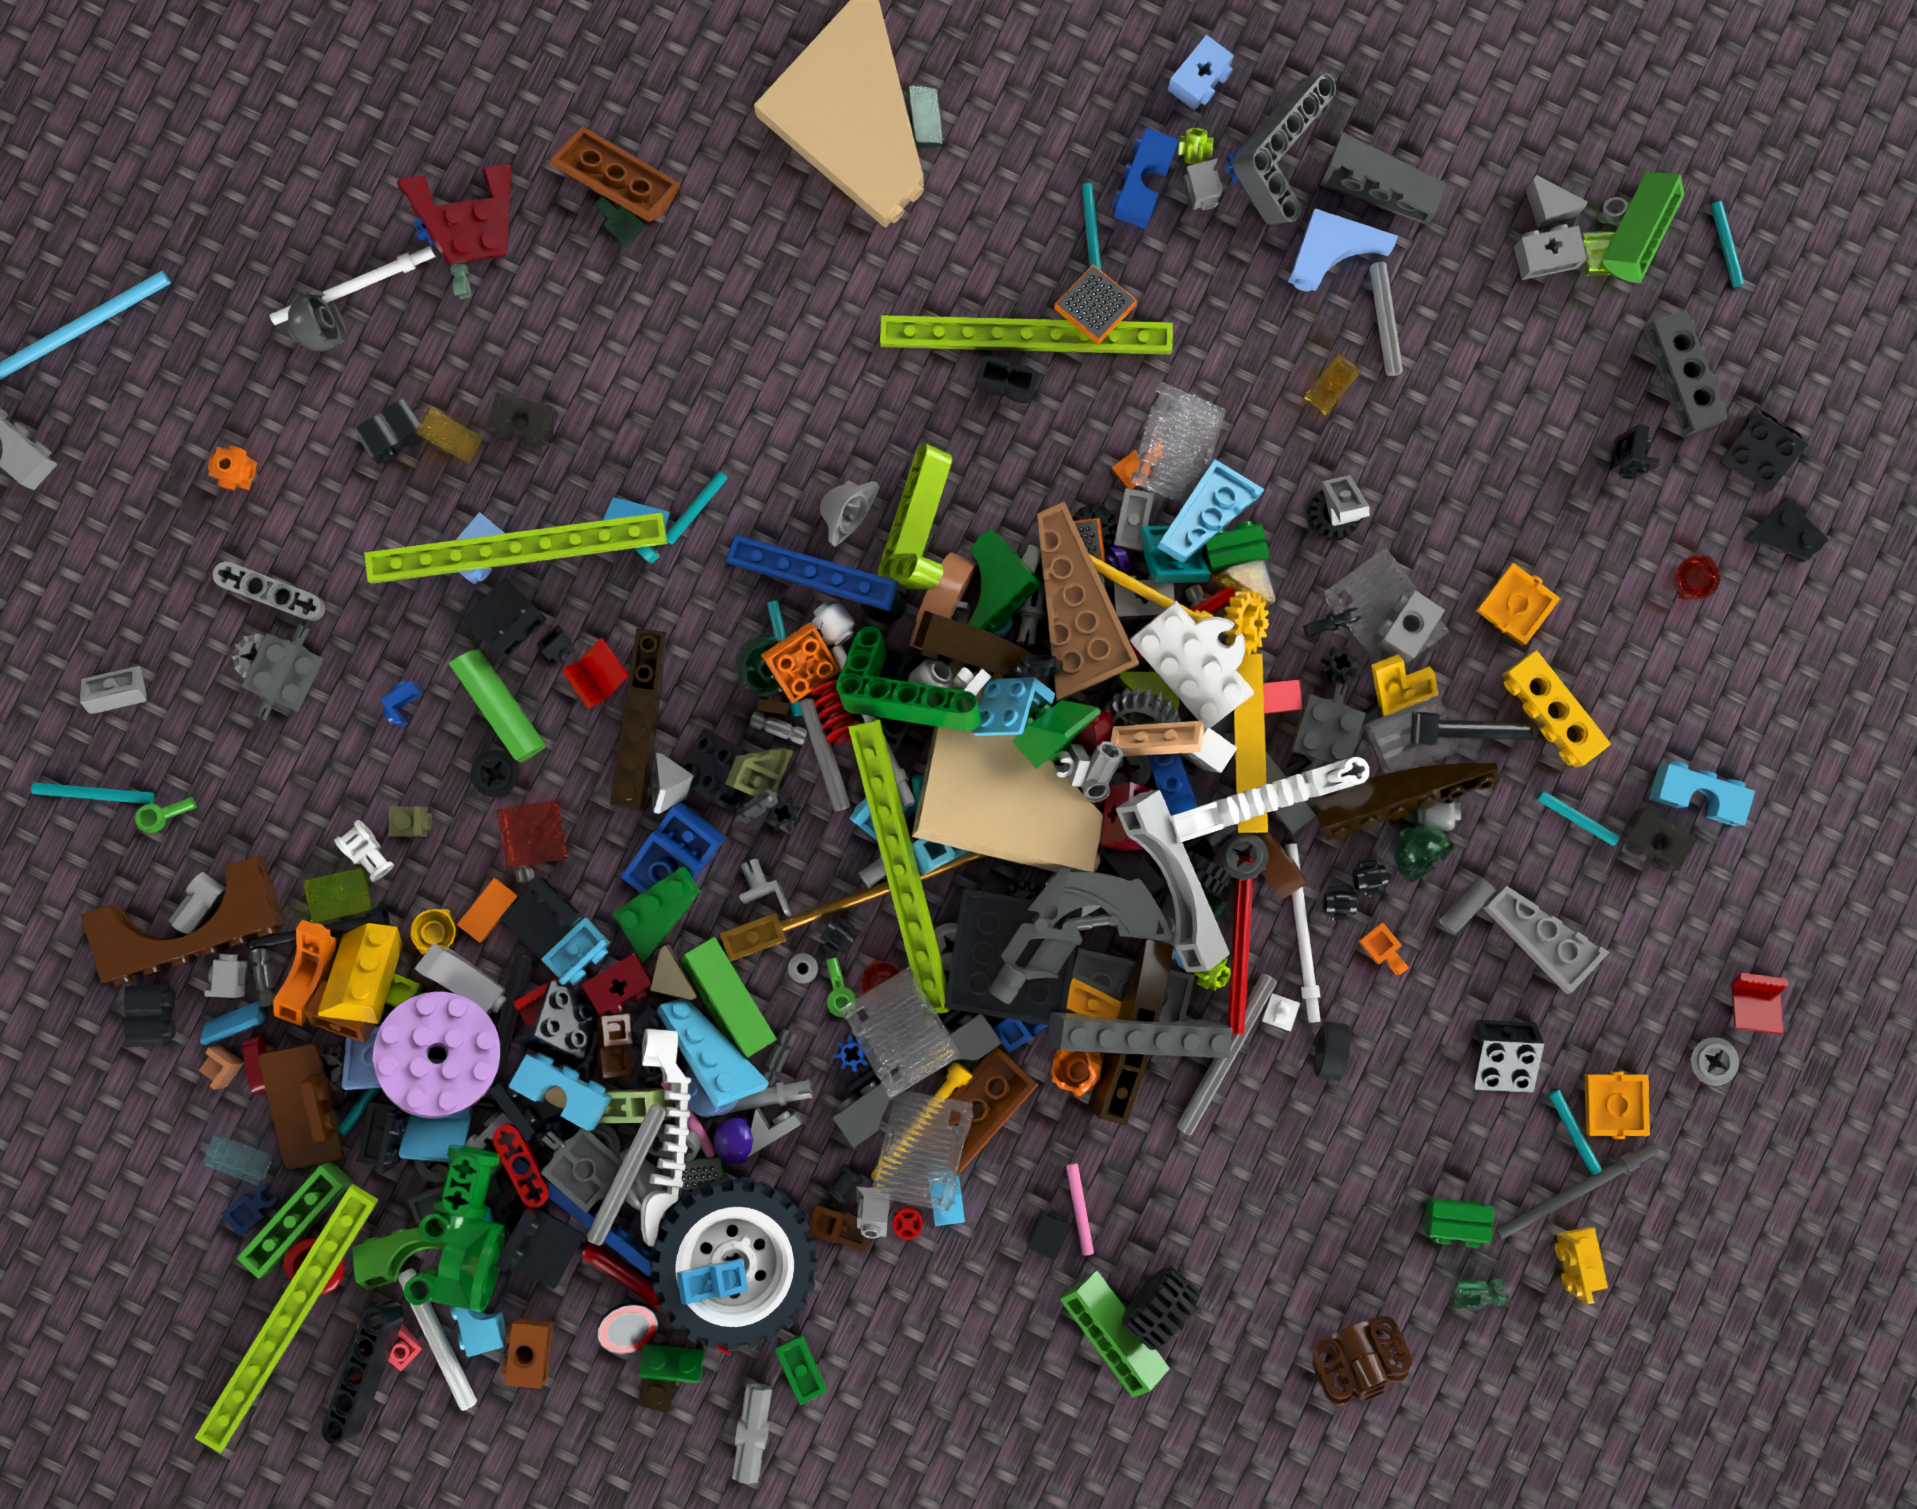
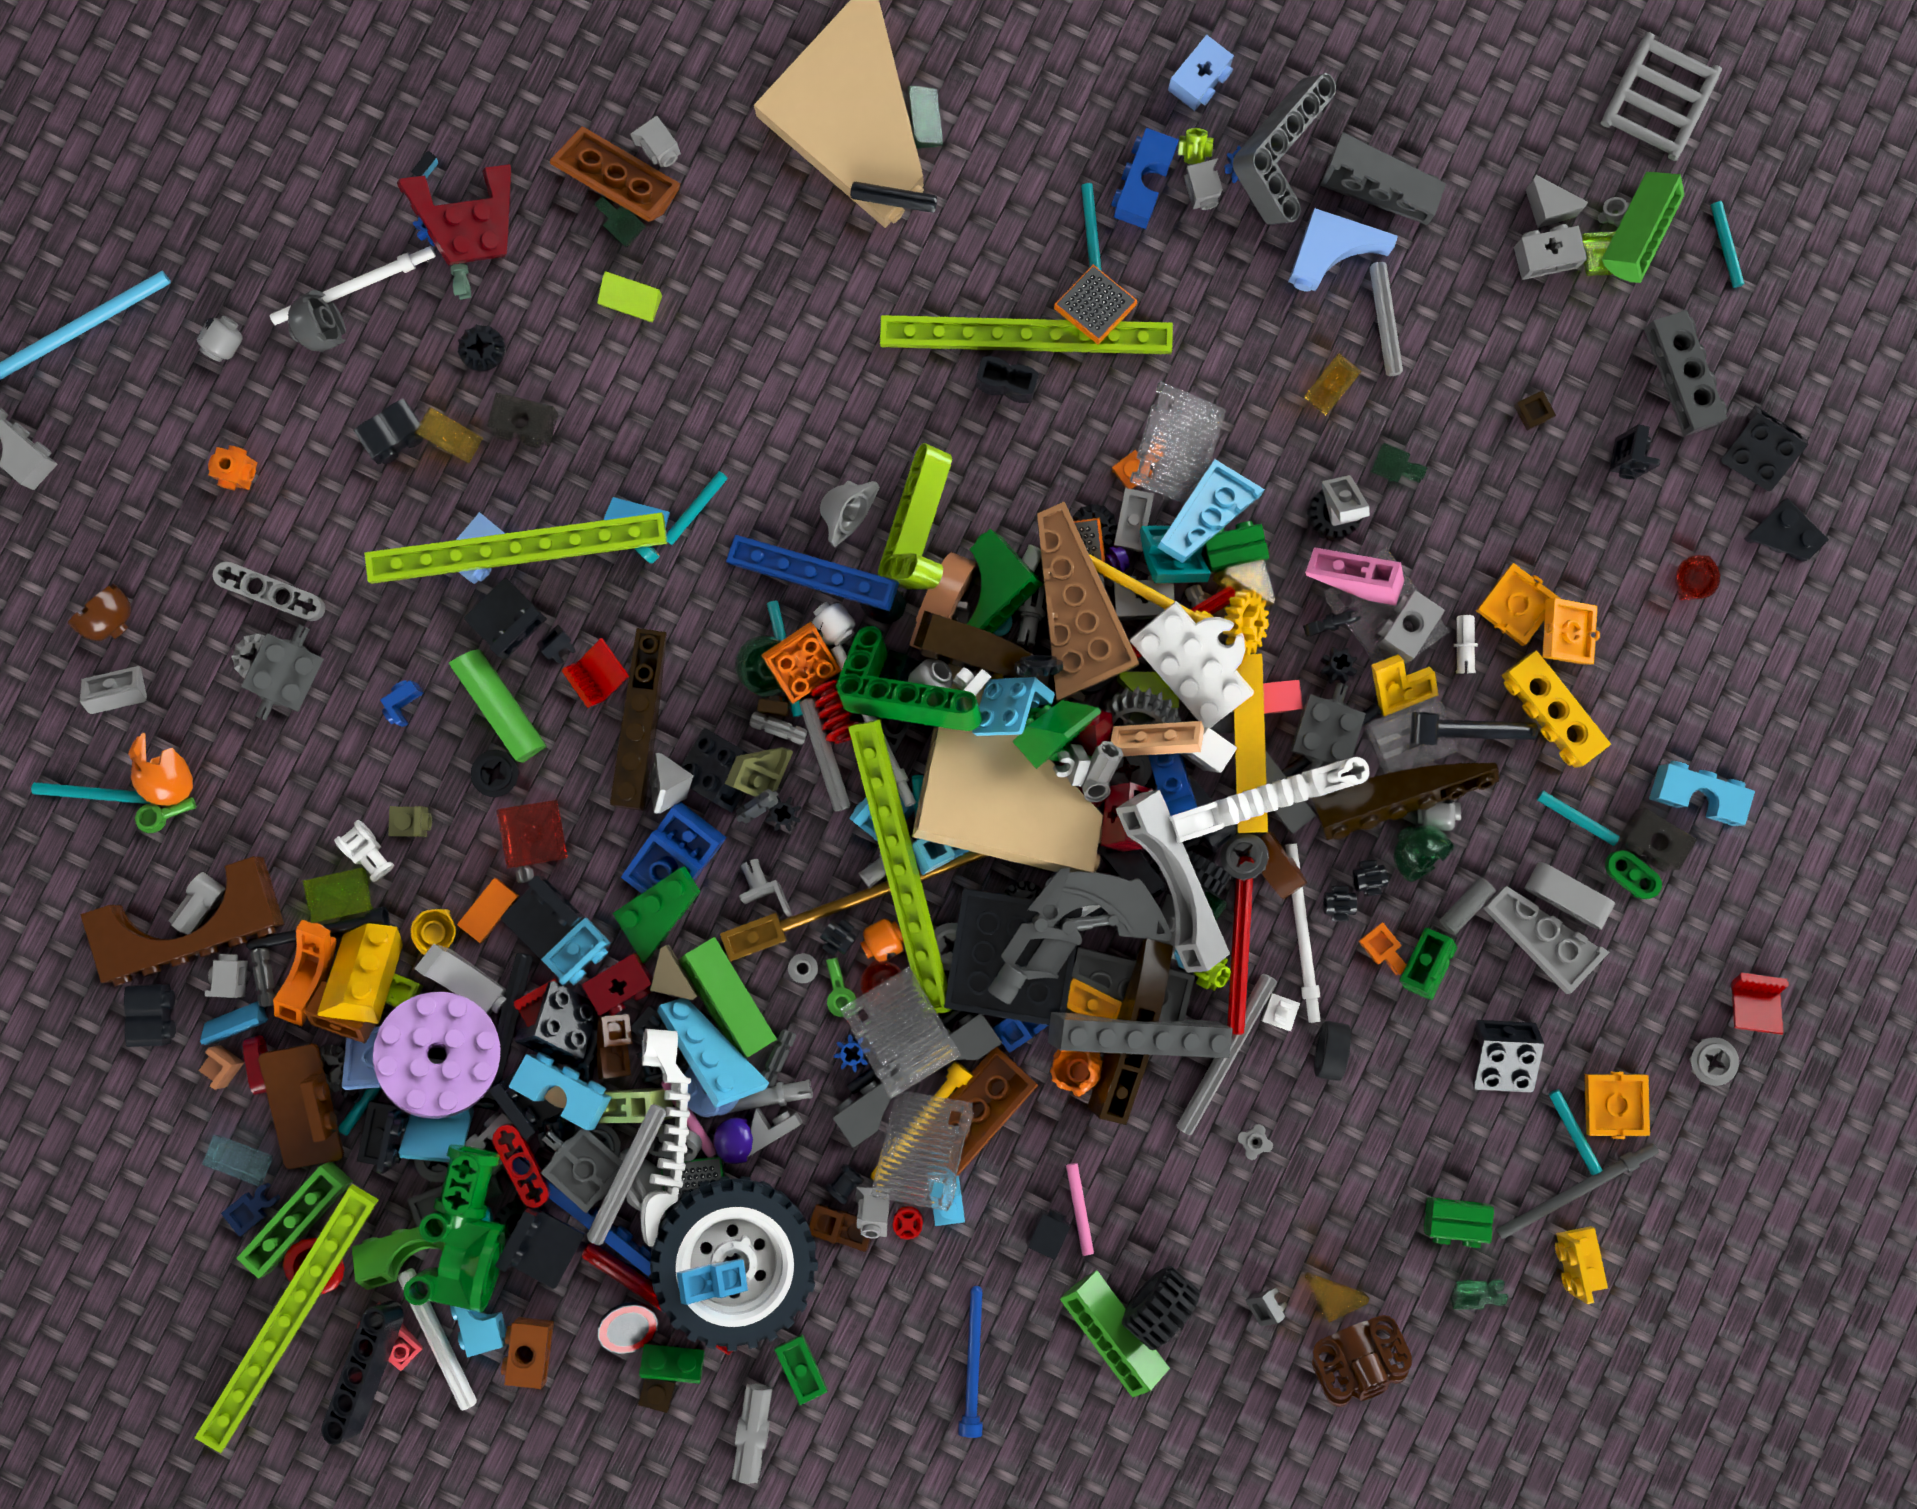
(103, 615): none -> reddish brown cylinder
(163, 779): none -> orange helmet
(219, 338): none -> light grey head
(425, 165): none -> black piece
(492, 354): none -> black gear
(629, 297): none -> lime slope
(656, 142): none -> light grey window
(882, 940): none -> orange head
(893, 197): none -> black axle
(970, 1425): none -> blue piece
(1246, 1139): none -> light grey plate
(1266, 1308): none -> dark grey tile
(1334, 1298): none -> clear yellow slope
(1359, 575): none -> bright pink slope
(1393, 463): none -> clear green plate
(1428, 963): none -> green brick
(1465, 644): none -> white axle
(1535, 410): none -> dark brown plate
(1569, 631): none -> light orange plate
(1569, 895): none -> light grey beam
(1624, 93): none -> light grey bar
(1632, 873): none -> green plate

